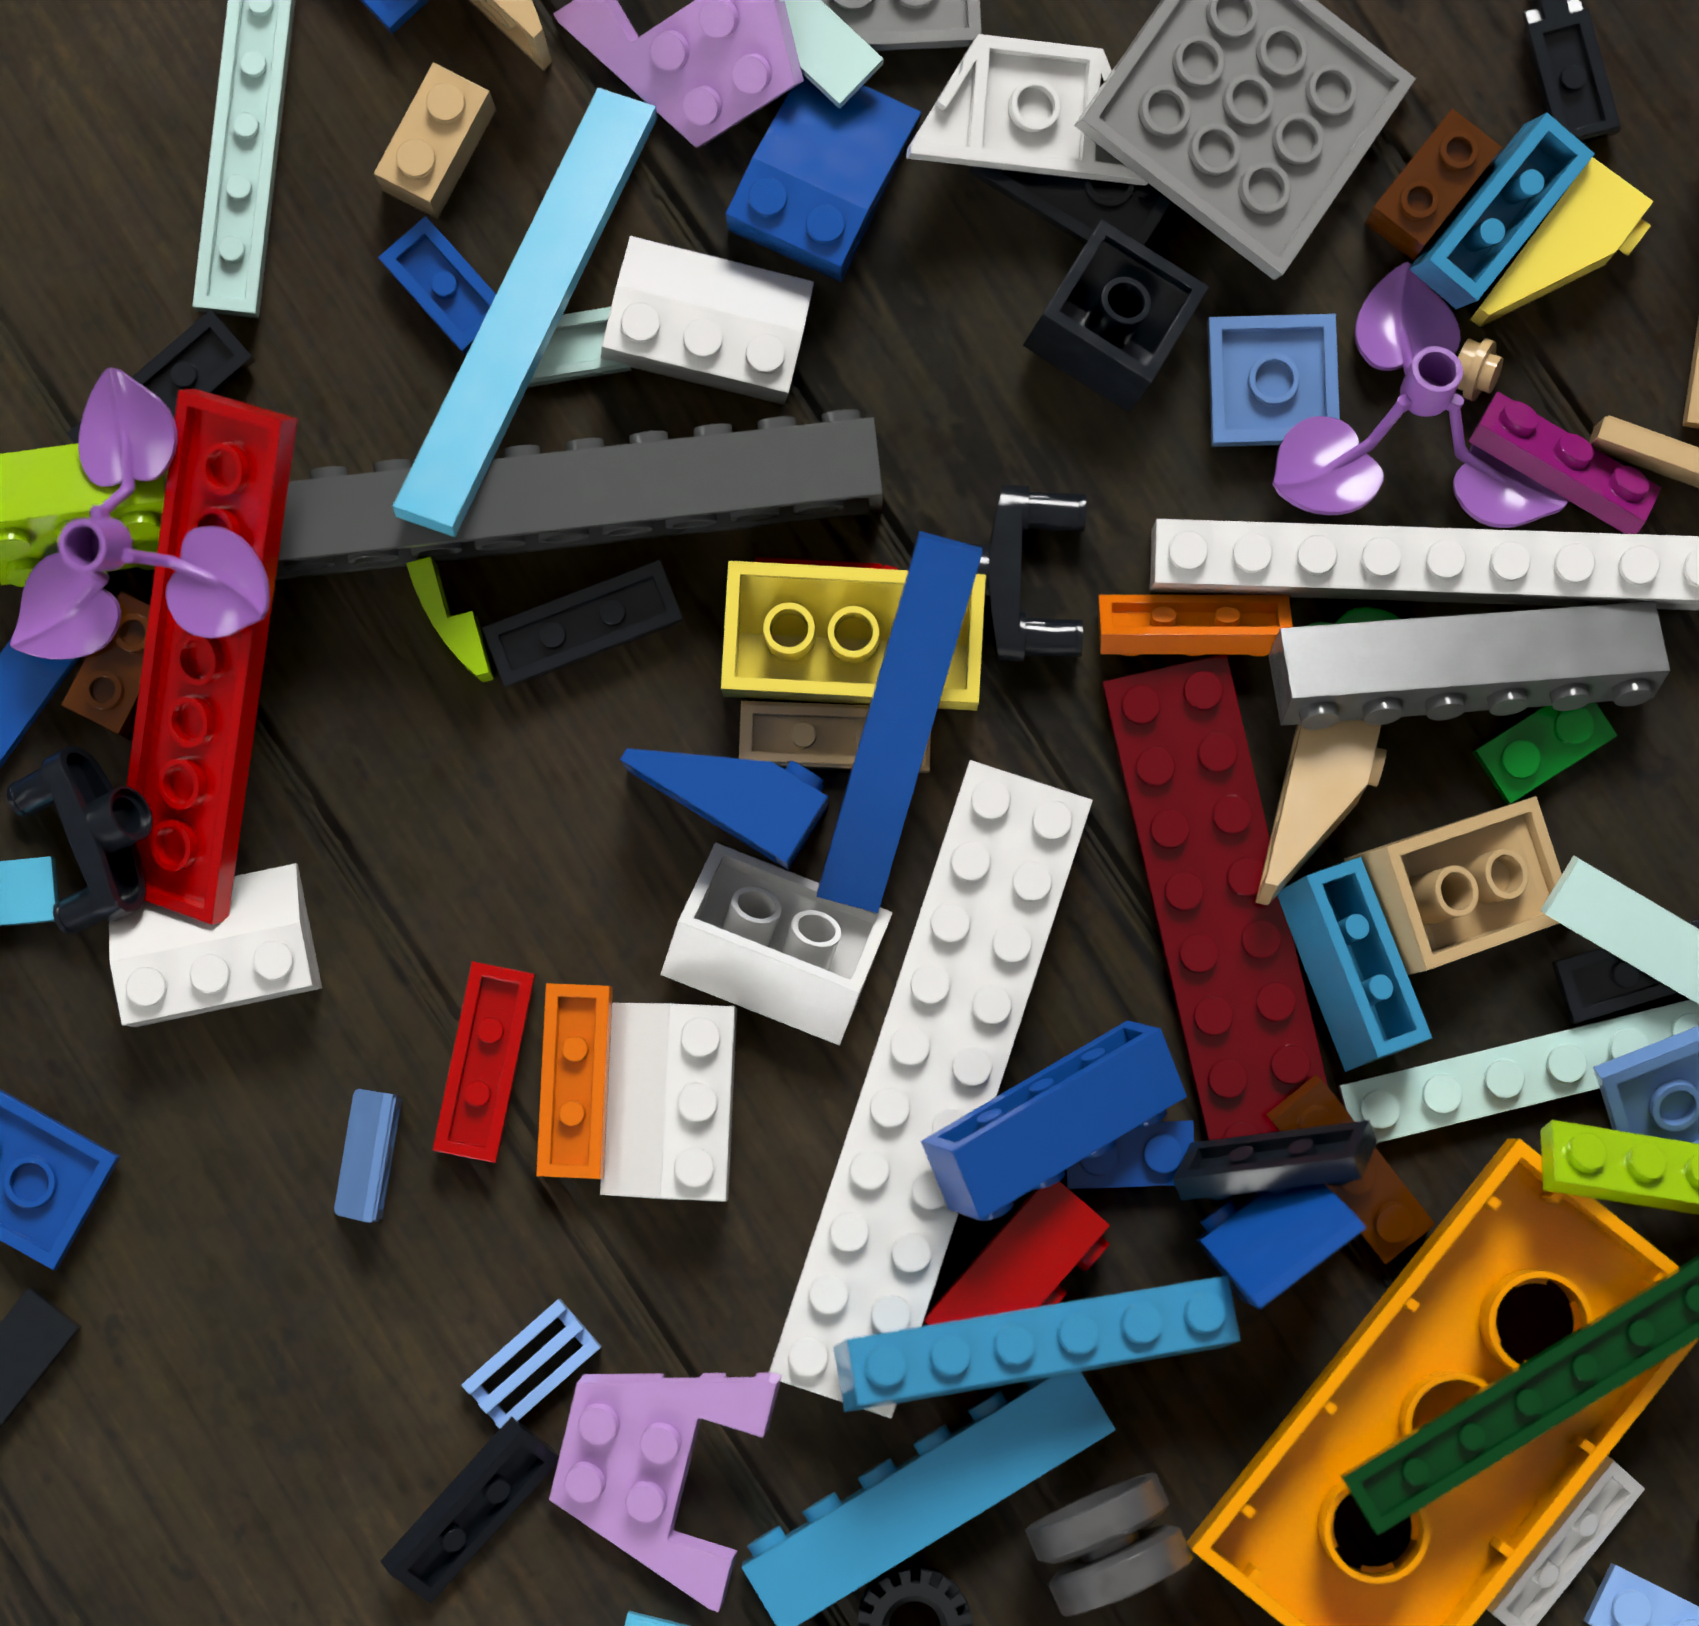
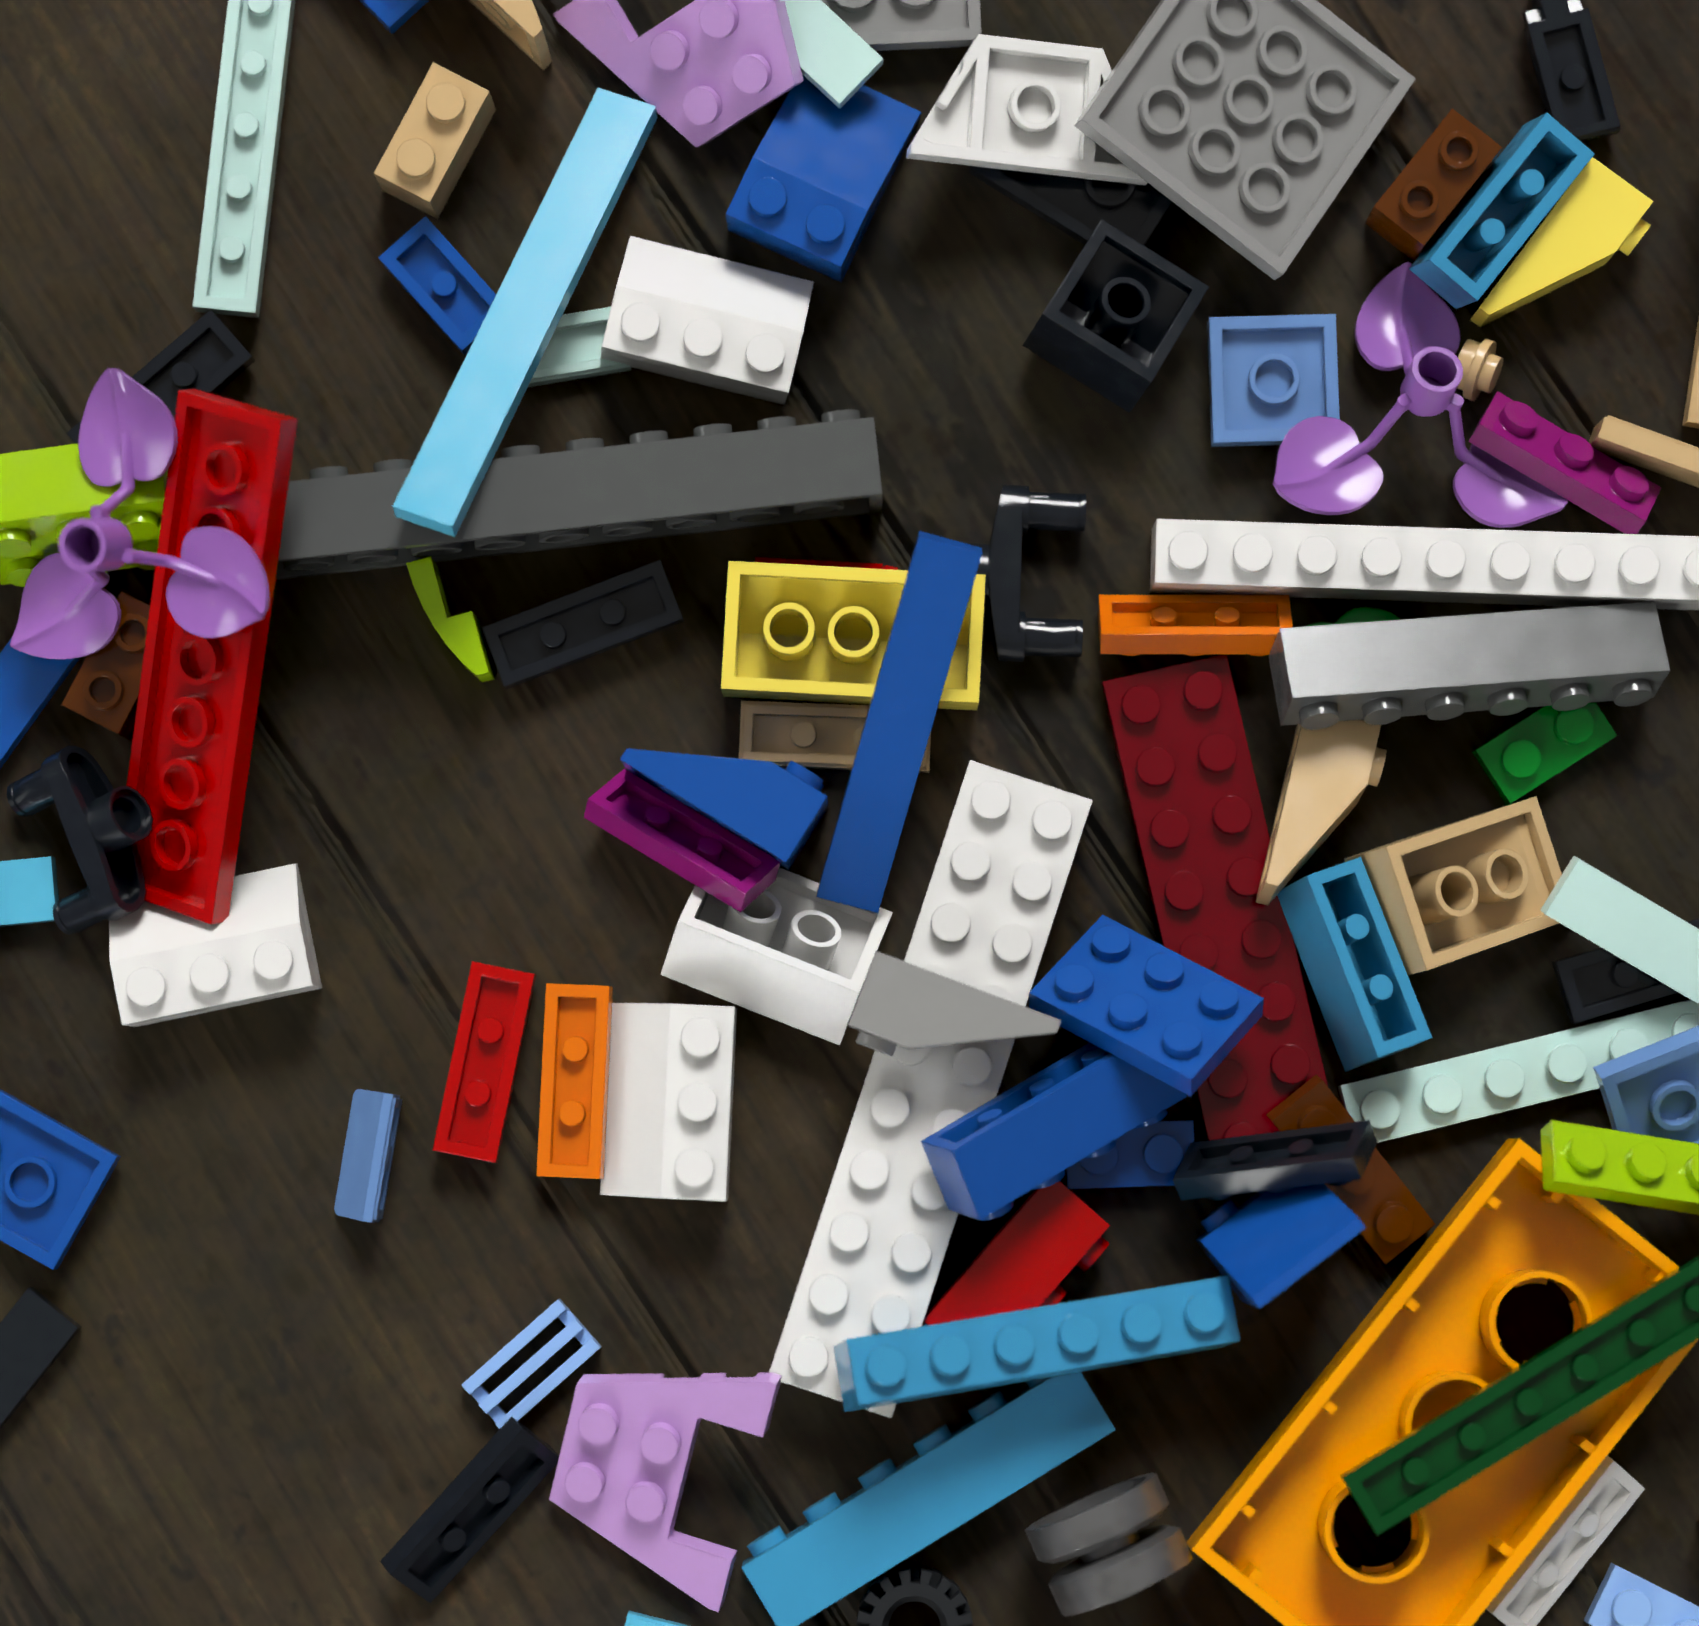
(682, 840): none -> magenta plate
(926, 1010): none -> light grey slope
(1147, 1004): none -> blue plate

